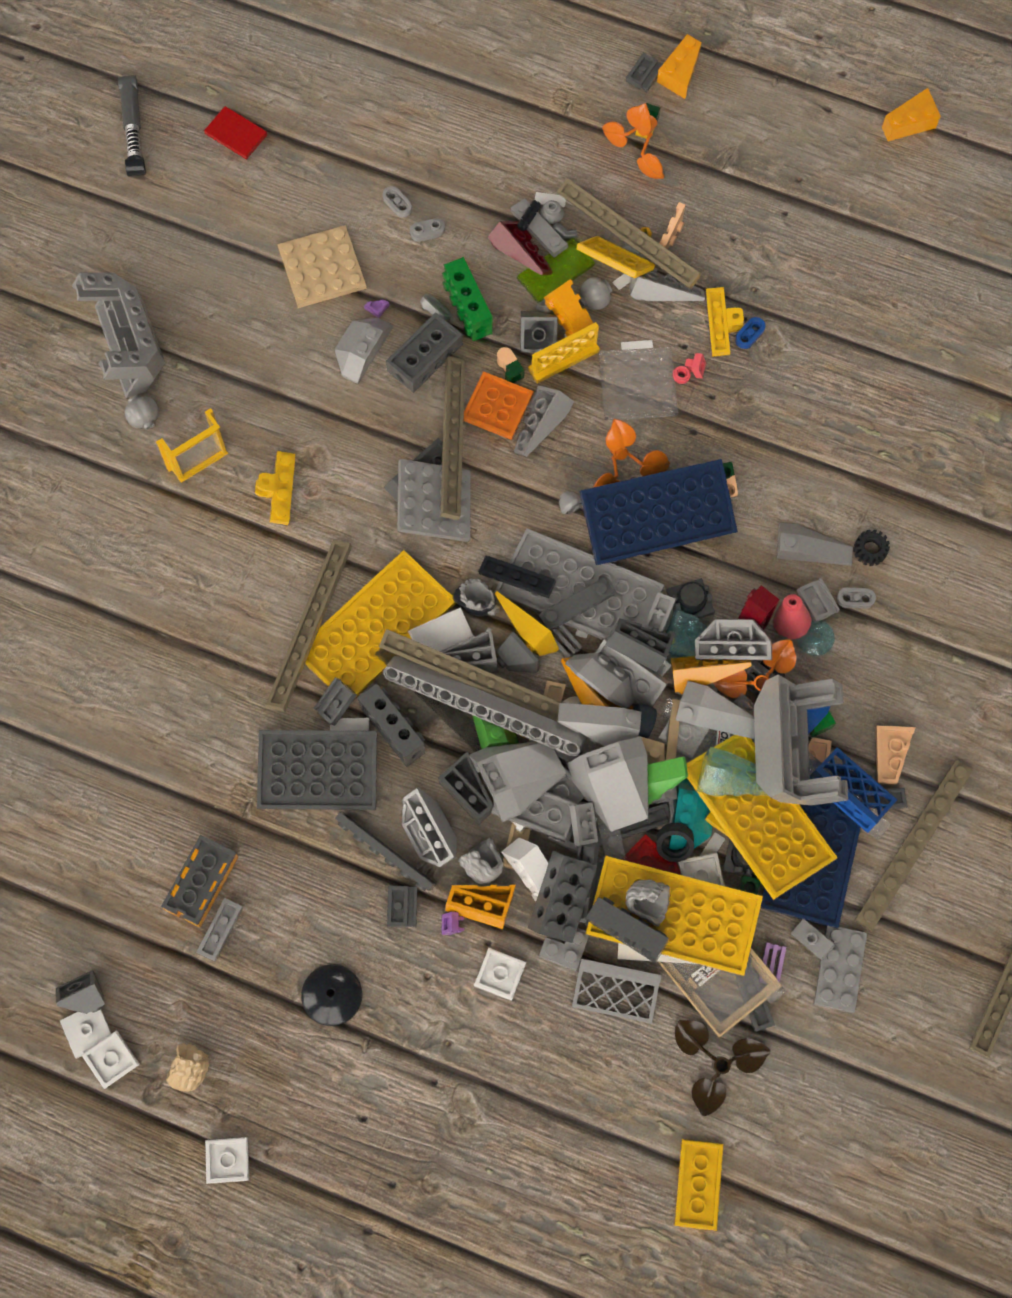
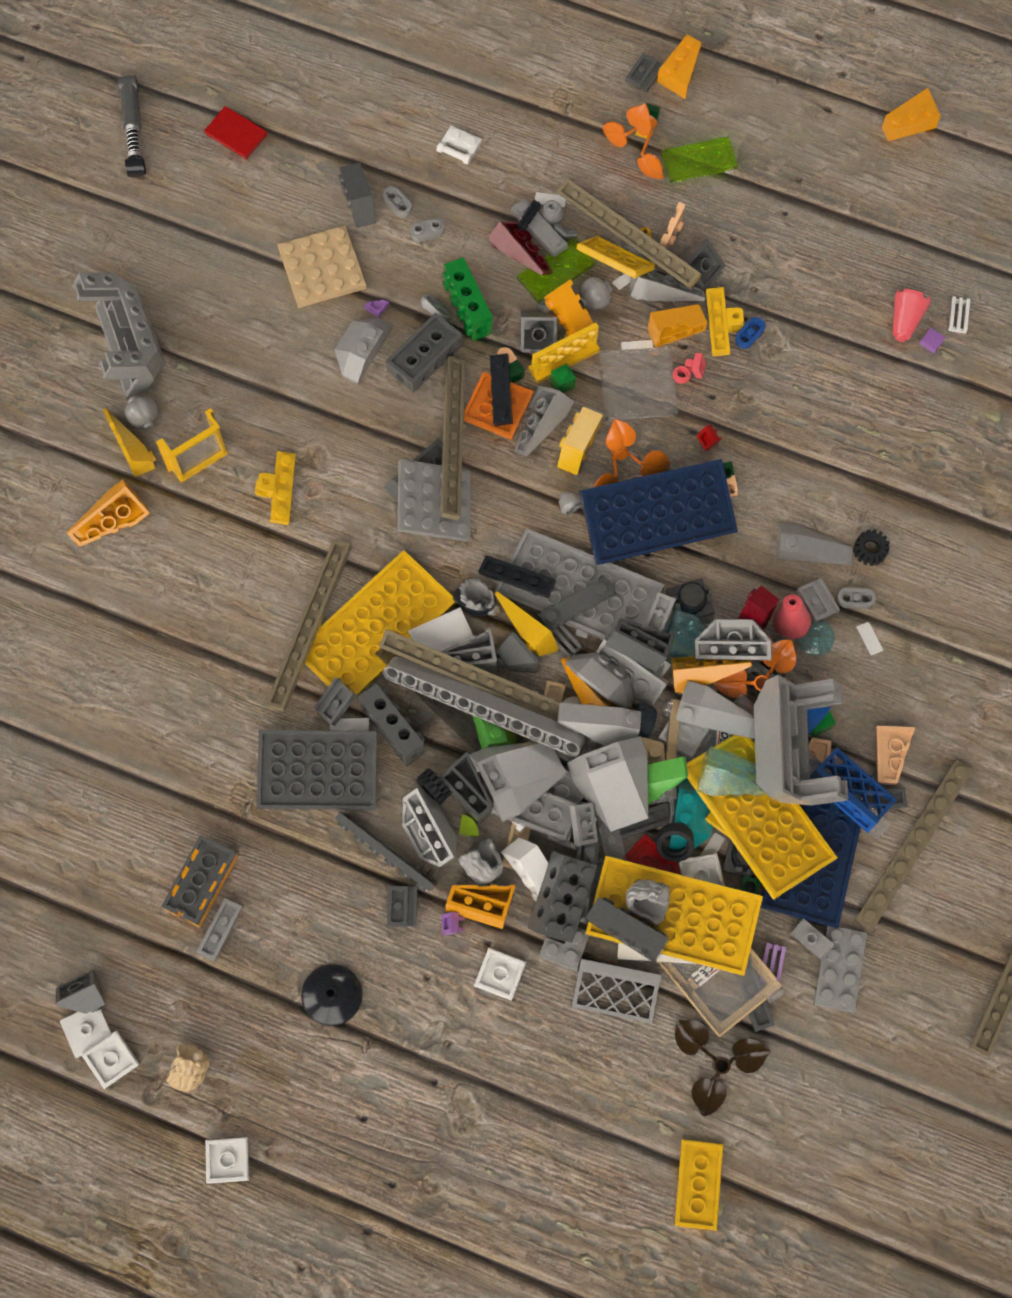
(112, 512): none -> light orange wedge
(134, 450): none -> yellow wedge
(358, 194): none -> dark grey wedge
(433, 786): none -> black tyre
(462, 141): none -> white plate
(468, 827): none -> lime tile
(501, 389): none -> black plate
(563, 378): none -> green brick
(579, 439): none -> yellow wedge
(675, 324): none -> light orange wedge
(699, 159): none -> clear neon green tile
(705, 260): none -> dark grey slope
(708, 437): none -> red tile
(869, 638): none -> white sticker
(908, 312): none -> coral cone
(932, 340): none -> medium lavender tile
(960, 302): none -> white tile

